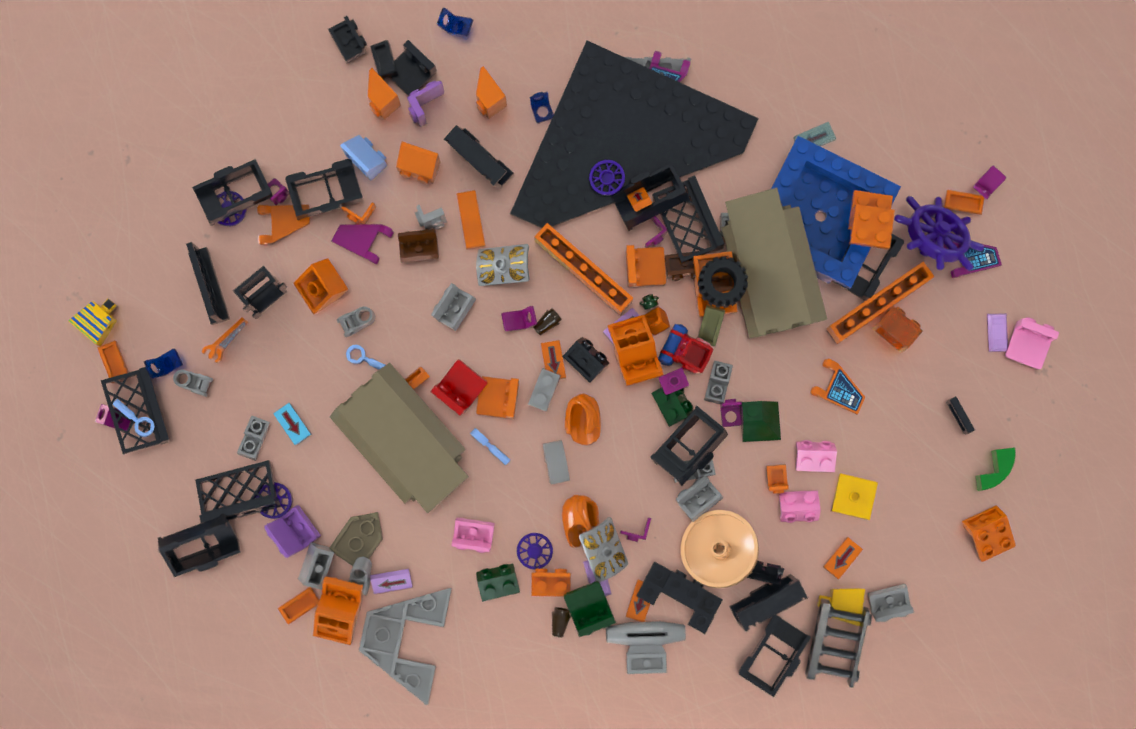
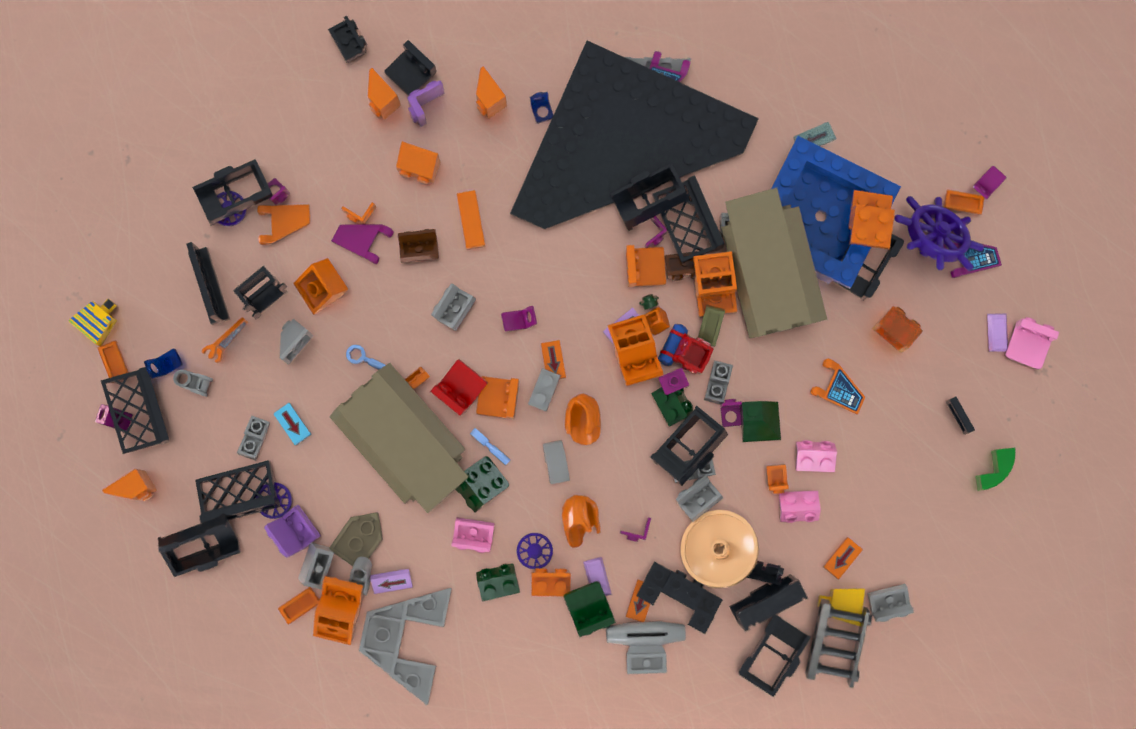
(131, 415): light blue piece -> none
(134, 486): none -> orange slope
(293, 340): none -> light grey slope
(348, 182): black piece -> none
(355, 321): light grey piece -> none
(364, 156): light blue slope -> none
(384, 59): black tile -> none
(432, 219): light grey bracket -> none
(456, 24): clear blue bracket -> none
(469, 148): black piece -> none
(482, 484): none -> bracket
(502, 265): light grey shield -> none
(548, 321): dark brown cone -> none
(560, 620): dark brown cone -> none
(583, 268): orange brick -> none
(586, 359): black bracket -> none
(604, 550): light grey shield -> none
(607, 177): dark purple wheel -> none
(639, 199): orange tile -> none
(734, 270): black tyre -> none
(854, 496): yellow plate -> none
(880, 302): orange brick -> none
(990, 532): orange bracket -> none

